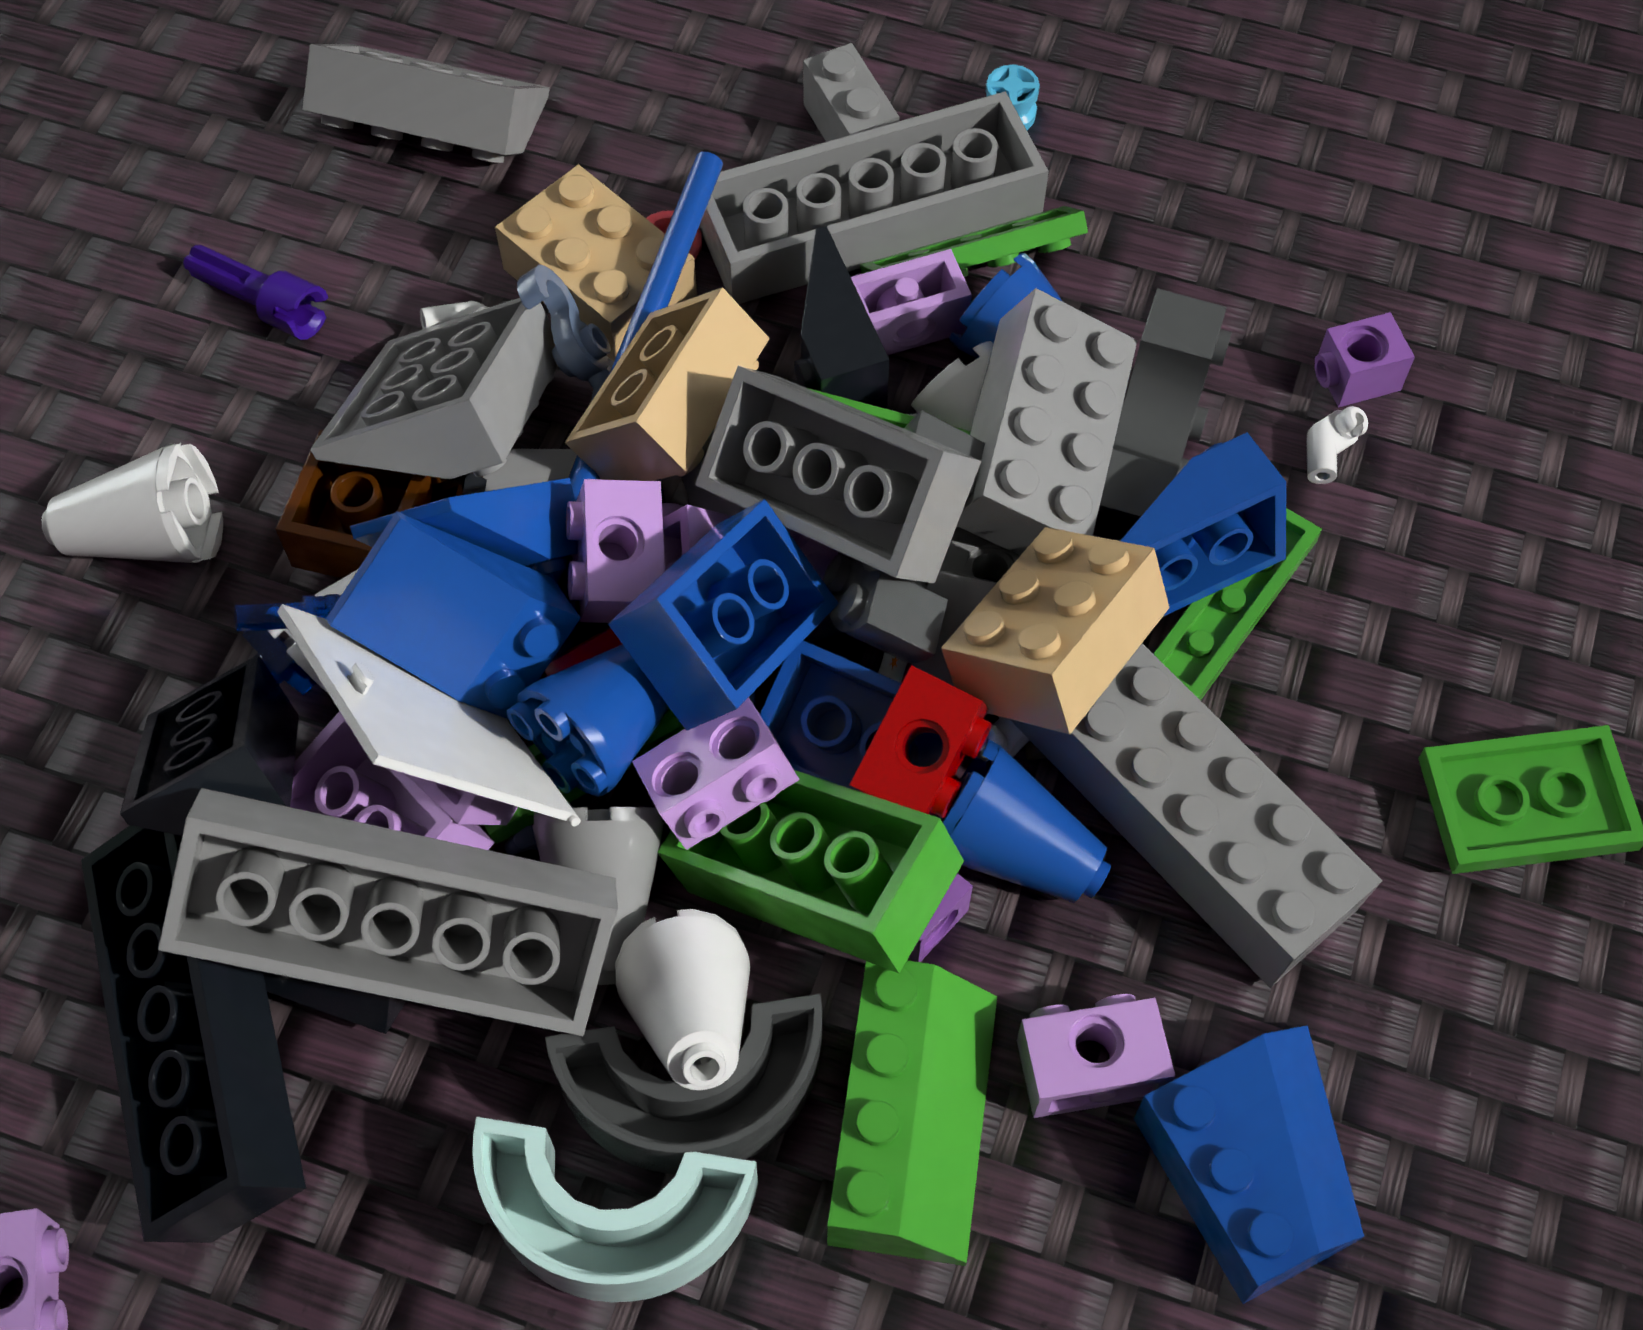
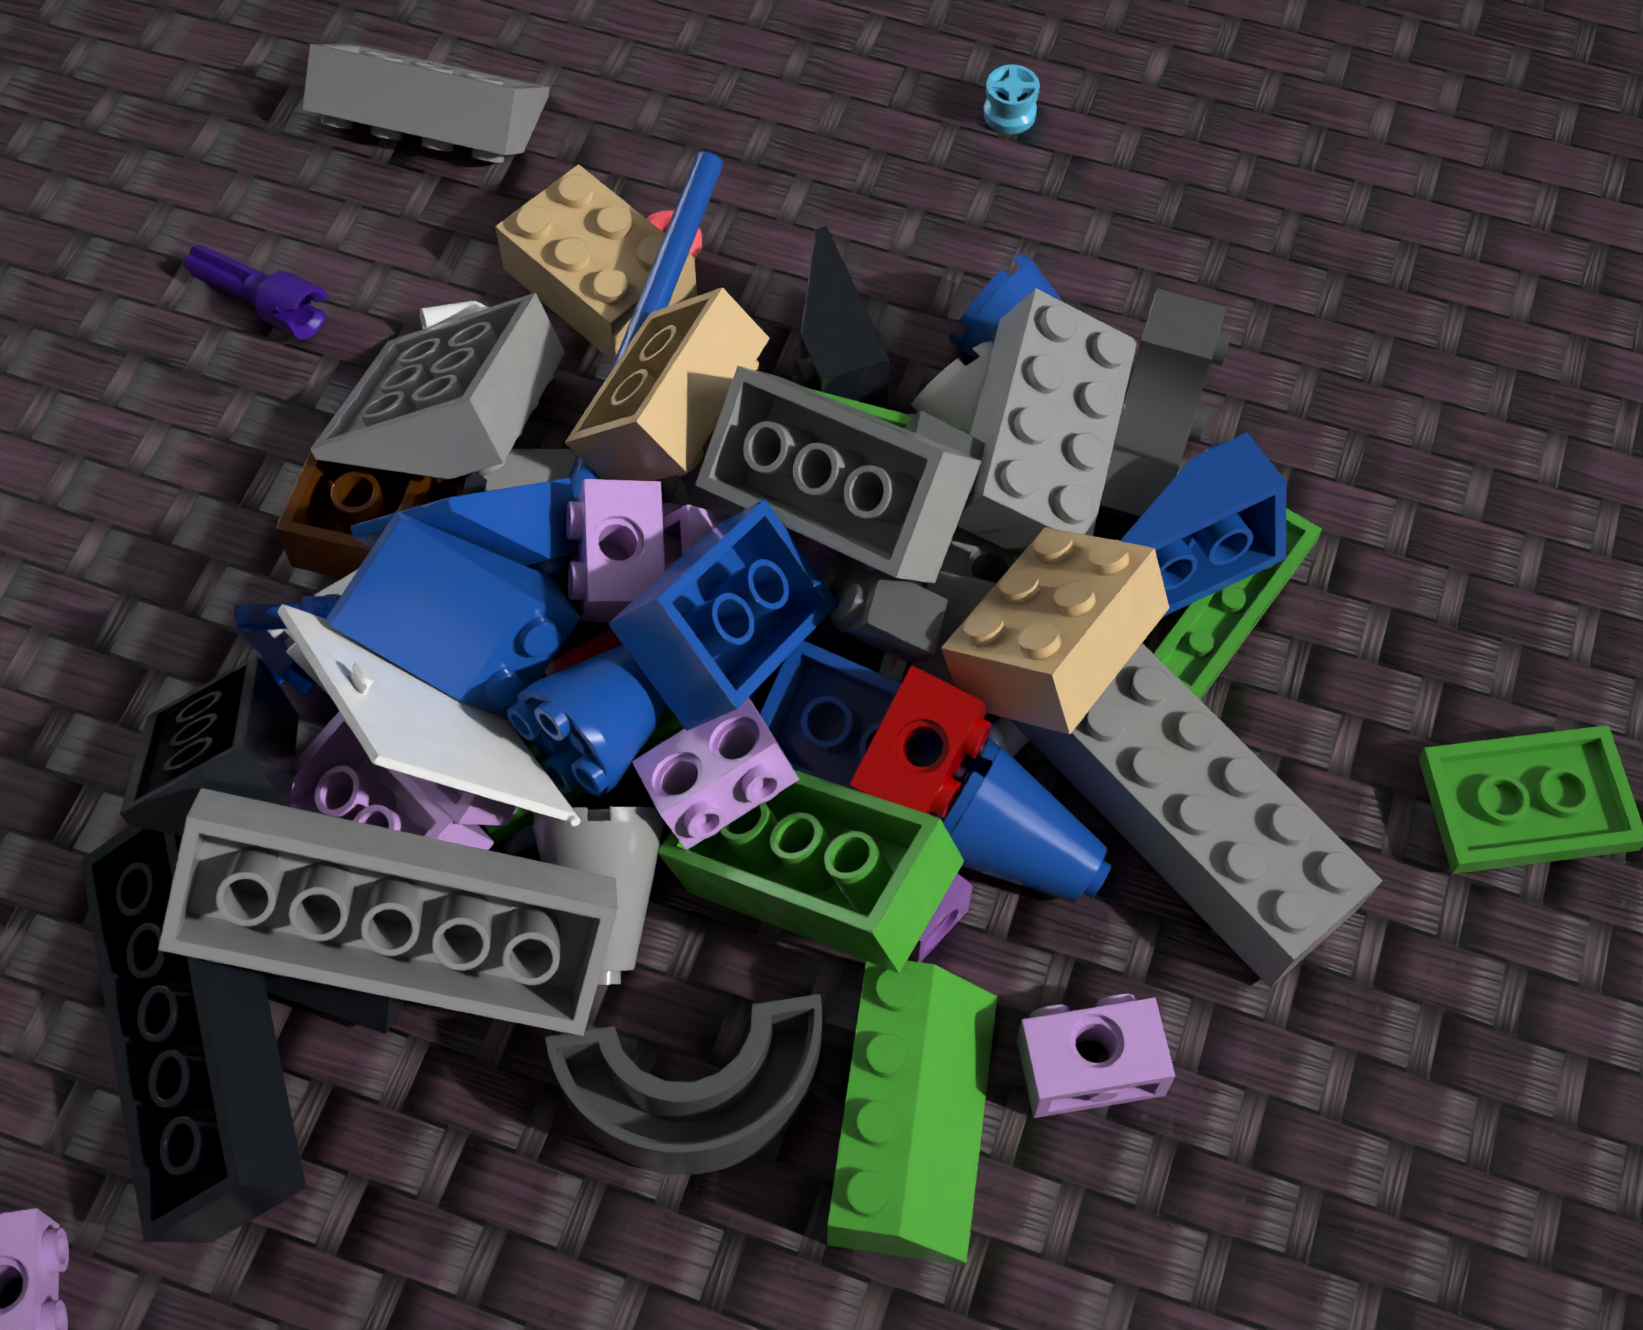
(141, 511): white cone -> none
(578, 347): sand blue piece -> none
(609, 1251): light aqua brick -> none
(687, 993): white cone -> none
(844, 94): light grey brick -> none
(874, 194): light grey brick -> none
(915, 300): lavender brick -> none
(1001, 243): bright green plate -> none
(1256, 1159): blue wedge -> none
(1330, 438): white arm -> none
(1363, 359): medium lavender brick -> none

